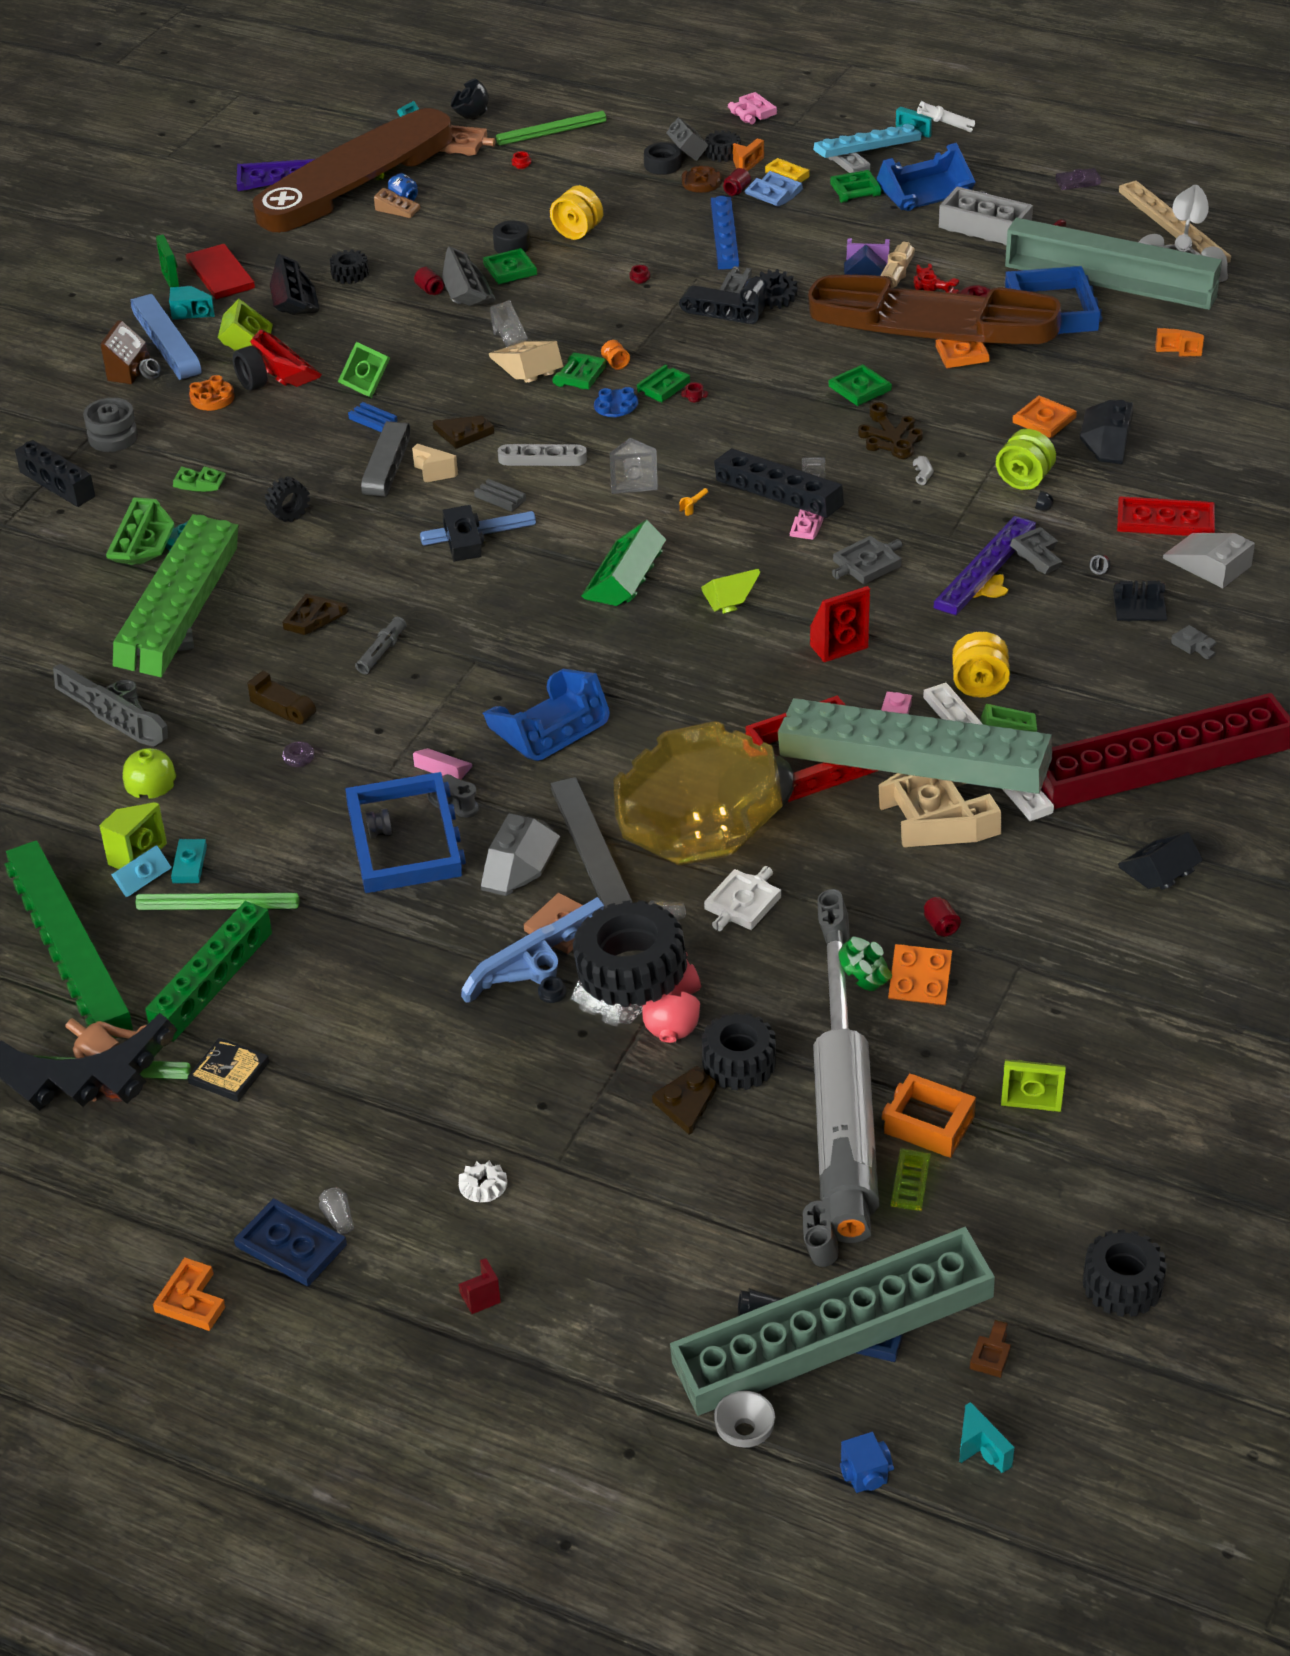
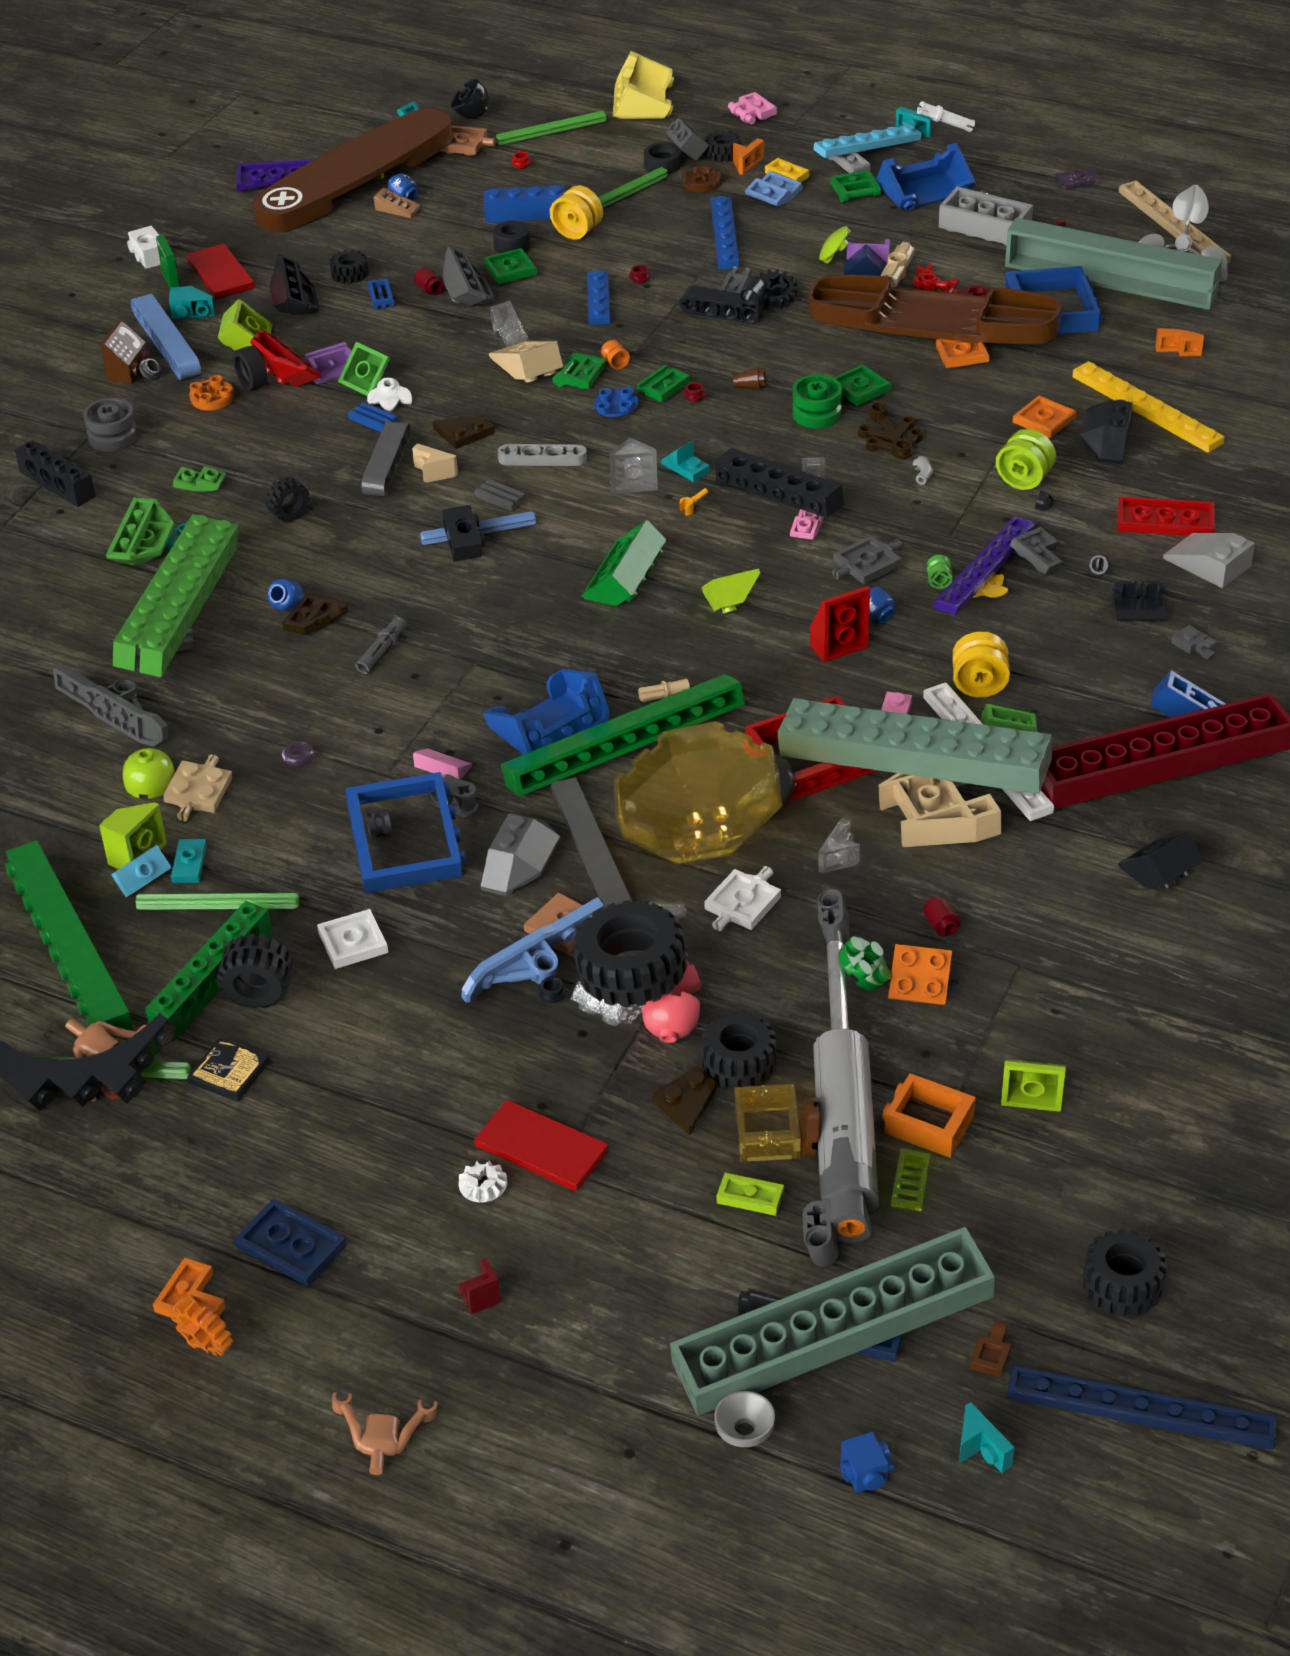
(144, 246): none -> white brick
(197, 787): none -> tan plate
(201, 1326): none -> orange gear
(255, 971): none -> black tyre
(279, 699): dark brown leg -> none
(284, 594): none -> blue head
(329, 361): none -> medium lavender hinge
(336, 1209): clear cone -> none
(352, 938): none -> white plate
(381, 1431): none -> nougat piece
(383, 302): none -> blue tile
(389, 394): none -> white plate
(520, 202): none -> blue slope
(541, 1145): none -> red tile
(598, 297): none -> blue plate
(621, 735): none -> green brick
(633, 187): none -> bright green axle
(642, 89): none -> light yellow windscreen
(662, 690): none -> tan axle
(686, 464): none -> teal slope
(736, 182): dark red brick -> none
(750, 1194): none -> lime plate
(751, 378): none -> reddish brown cone
(767, 1144): none -> clear yellow window
(809, 1127): none -> reddish brown tile
(817, 401): none -> green wheel
(834, 242): none -> lime dish
(839, 849): none -> clear slope
(881, 605): none -> blue head
(939, 571): none -> bright green wheel
(1142, 1407): none -> dark blue tile
(1149, 407): none -> yellow plate
(1179, 696): none -> blue slope

